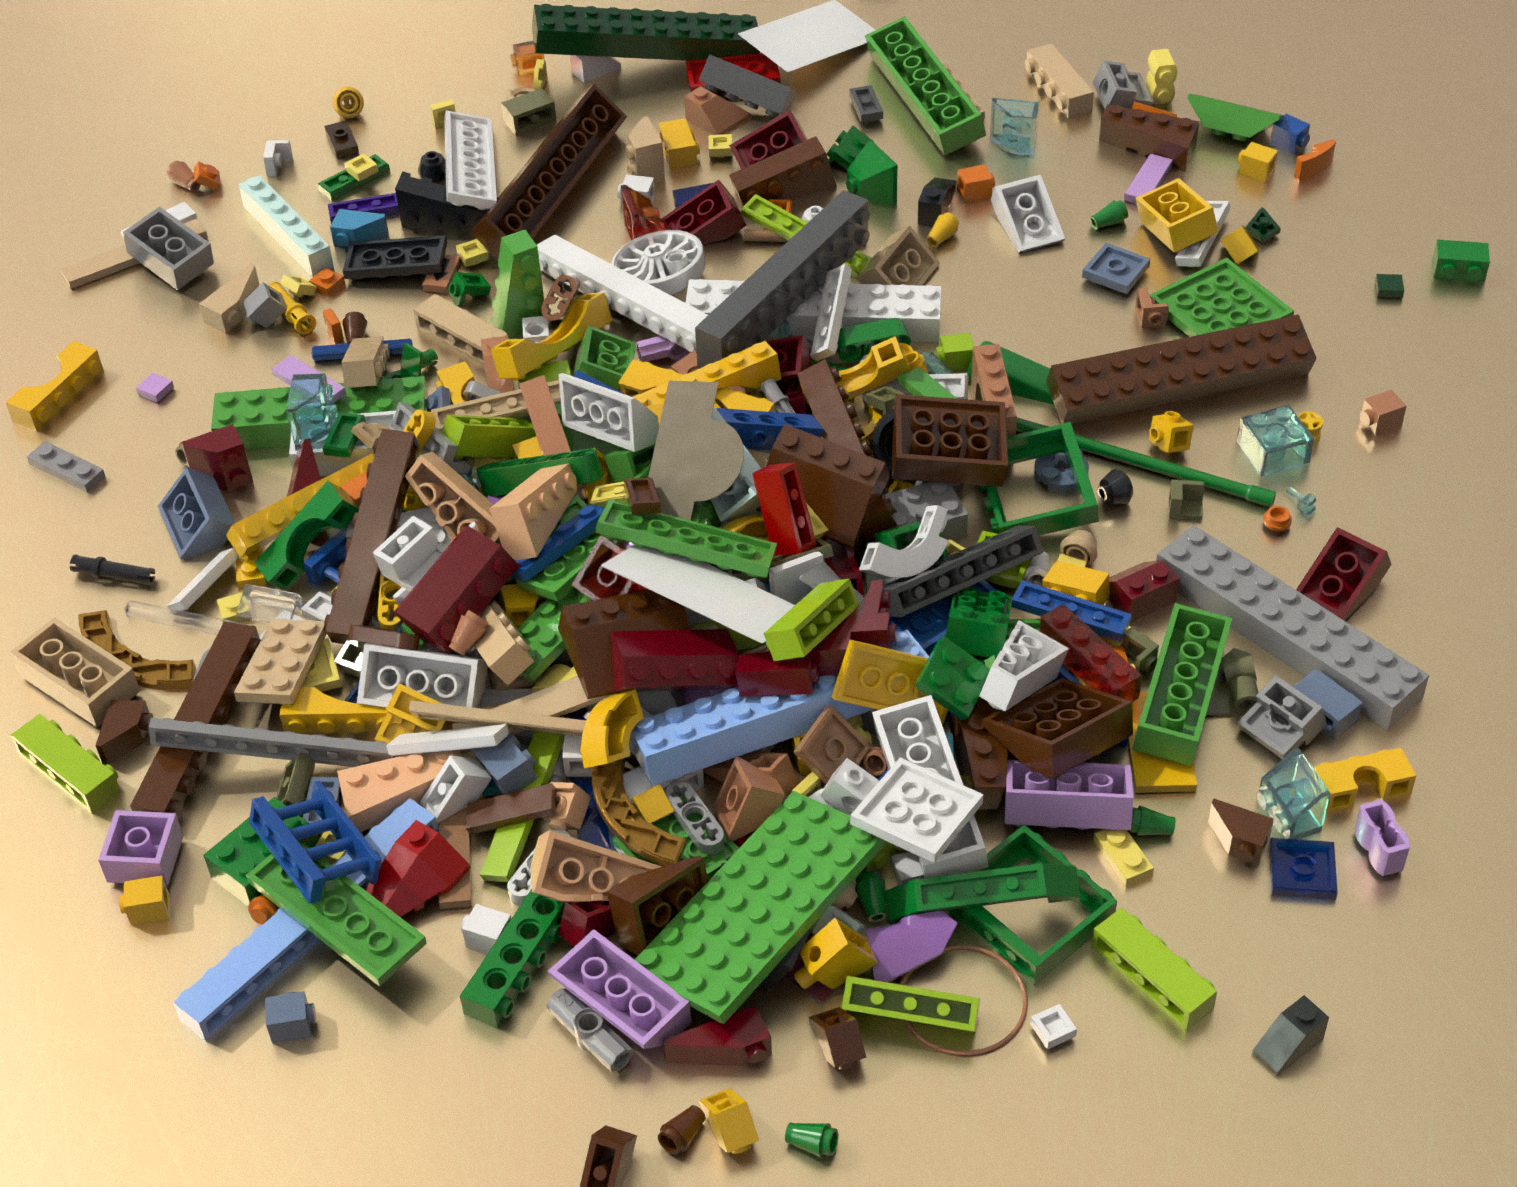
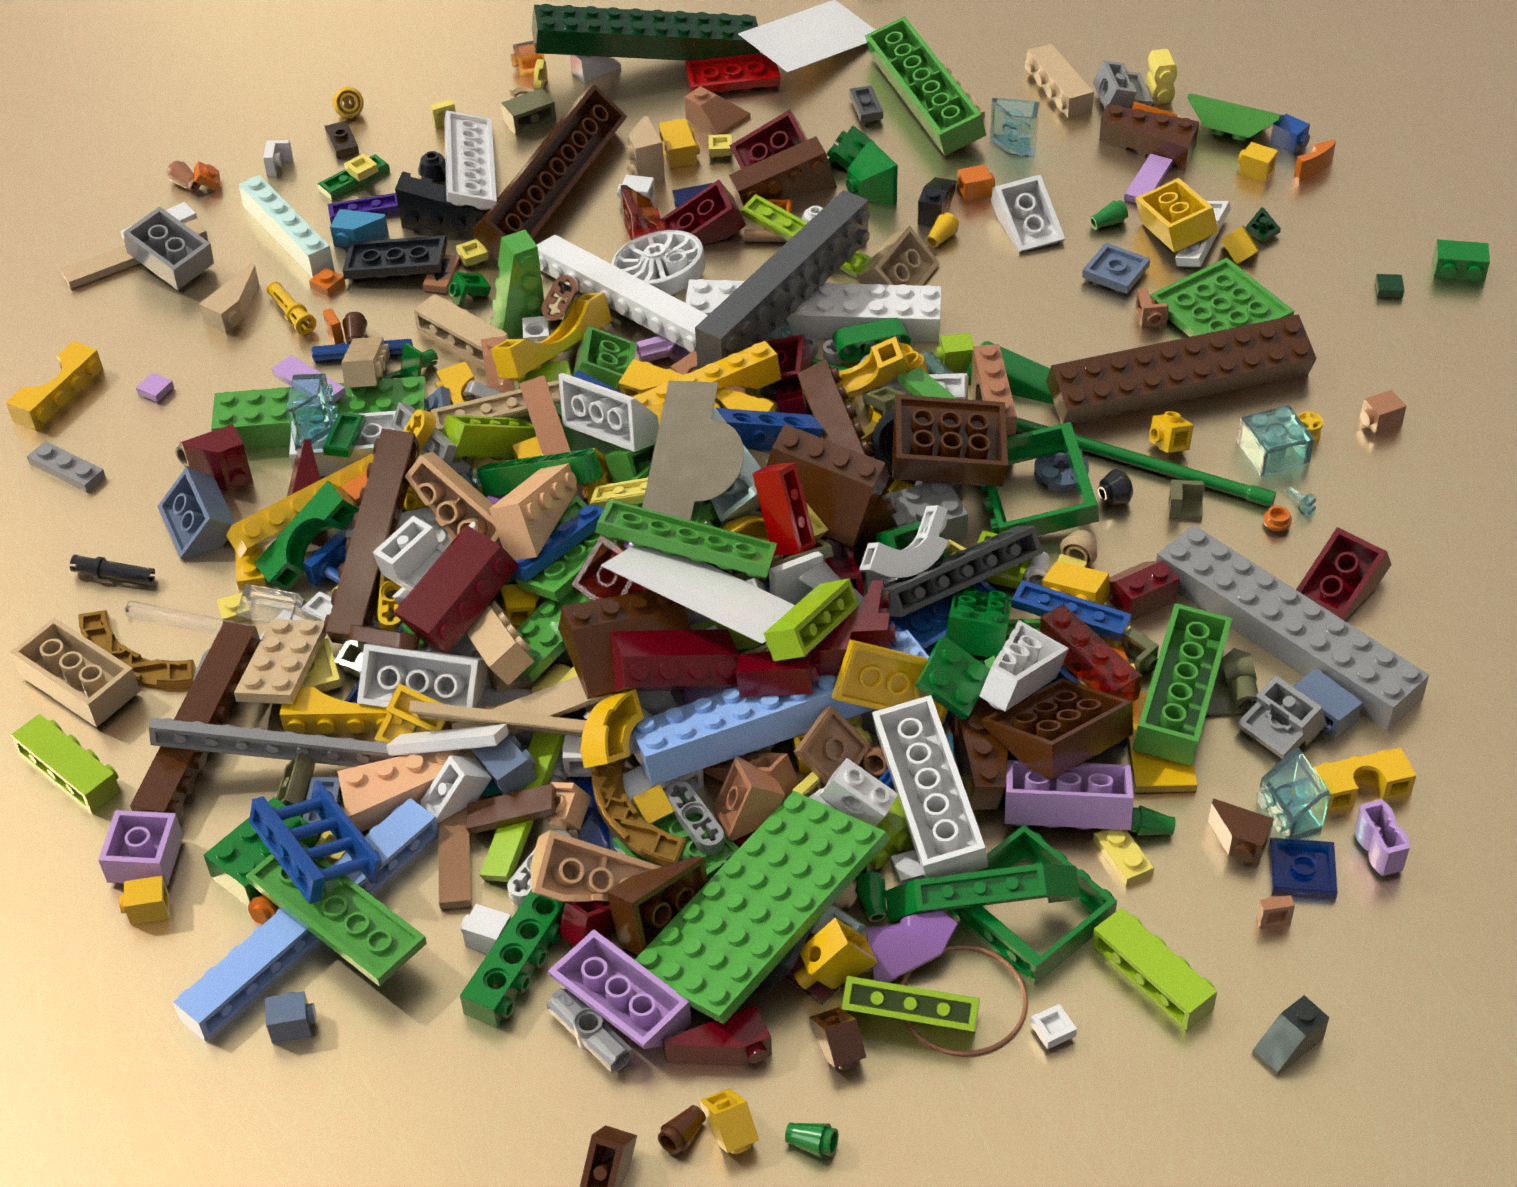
(122, 729): reddish brown slope -> none
(204, 580): white tile -> none
(264, 305): light grey brick -> none
(298, 285): light yellow plate -> none
(368, 432): tan tile -> none
(417, 870): red wedge -> none
(468, 632): nougat cone -> none
(642, 496): reddish brown tile -> none
(746, 85): dark grey brick -> none
(776, 396): light grey axle -> none
(831, 312): white plate -> none
(916, 809): white plate -> none
(1275, 911): none -> nougat plate

